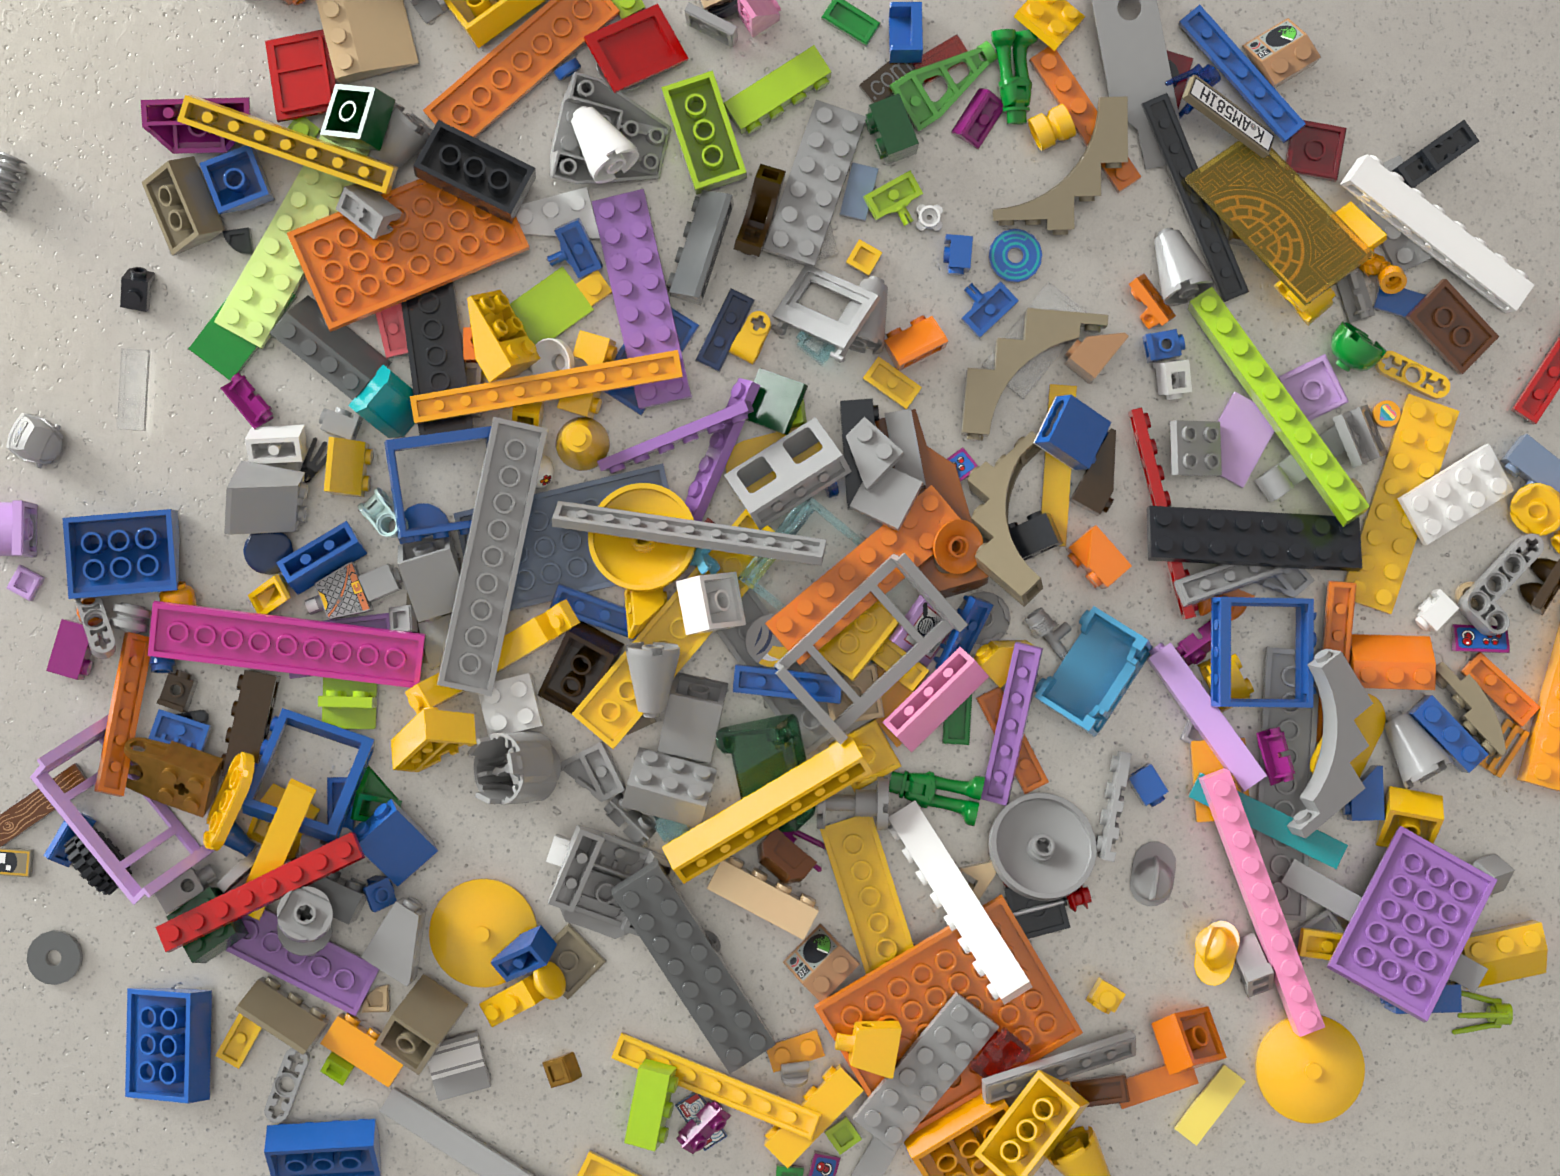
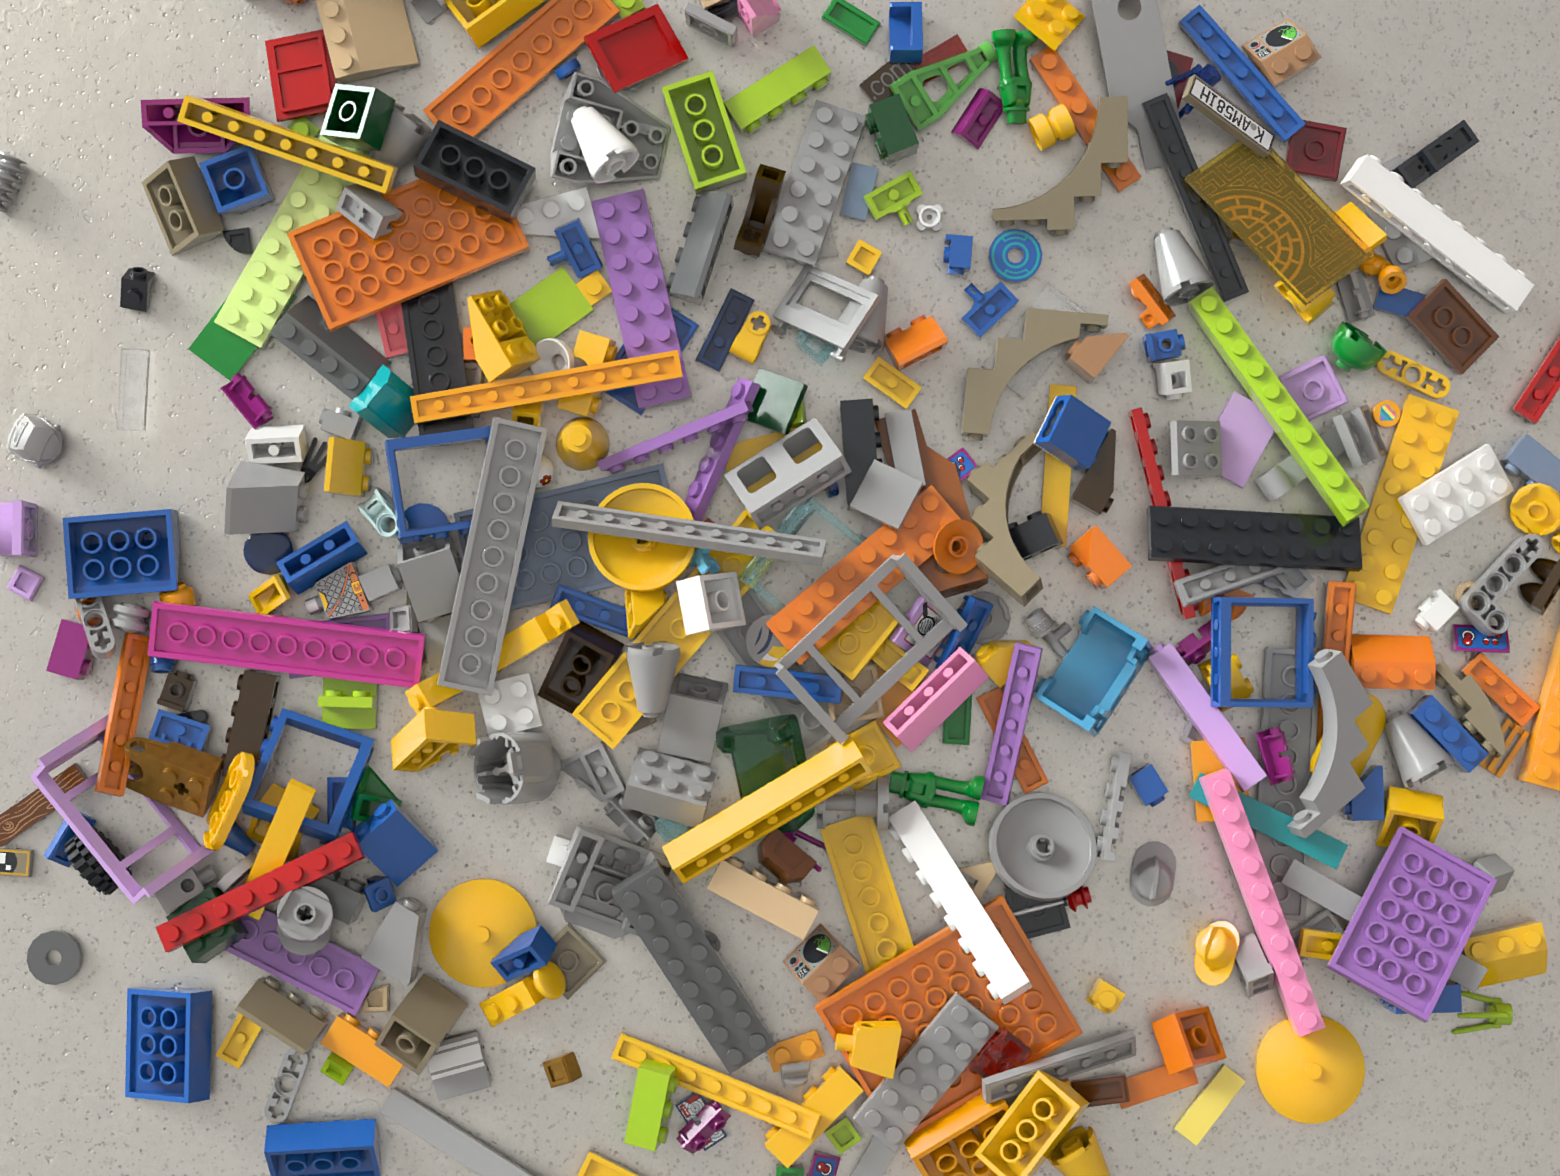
(872, 452): light grey wing -> none

